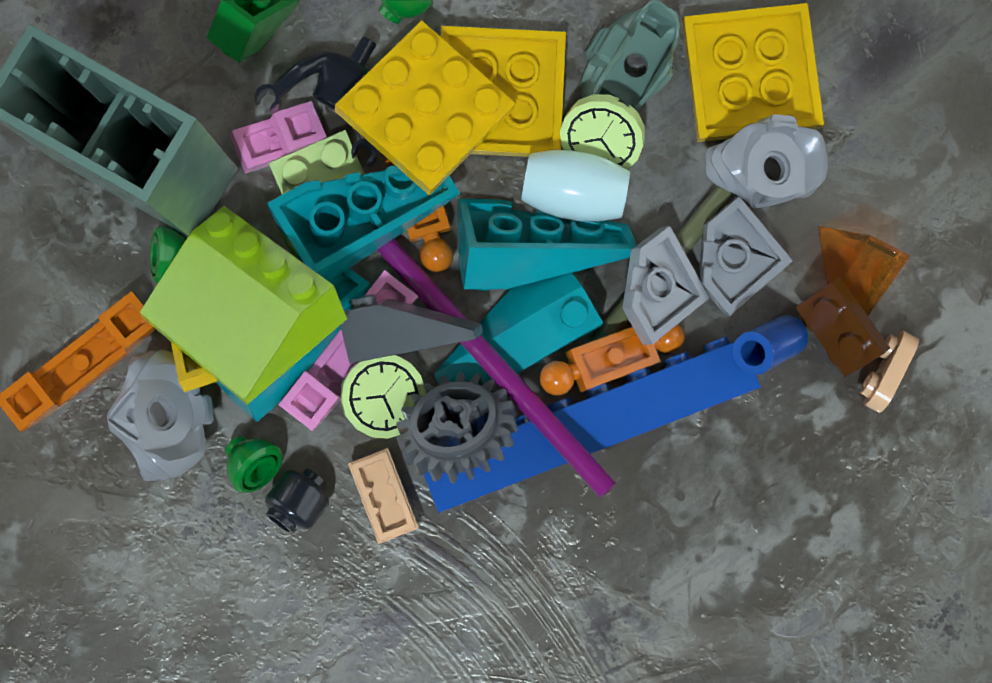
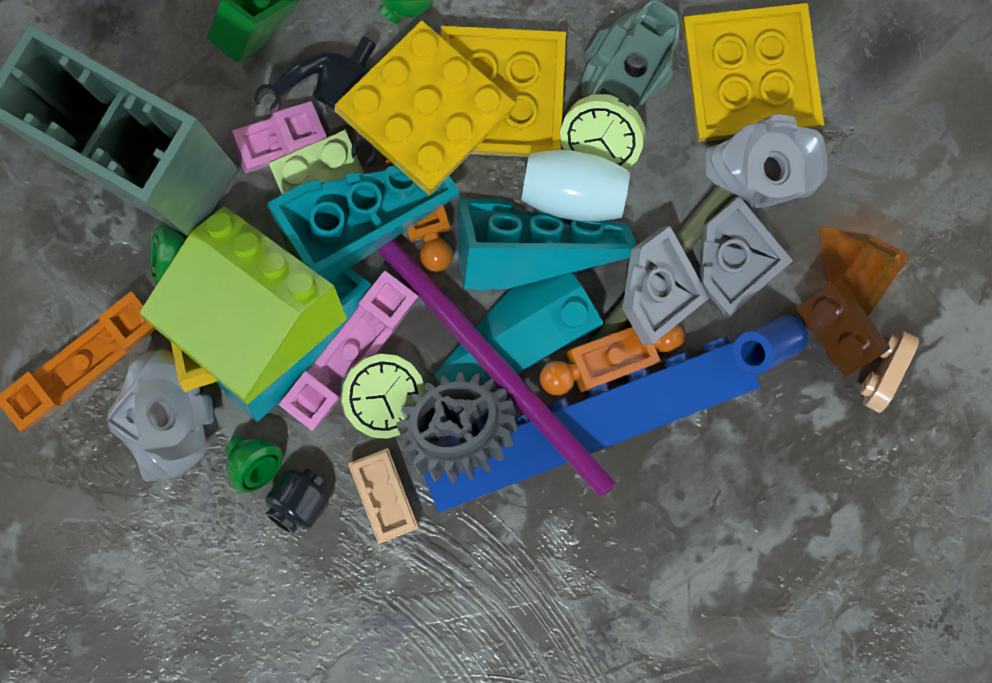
(395, 327): dark grey slope -> none

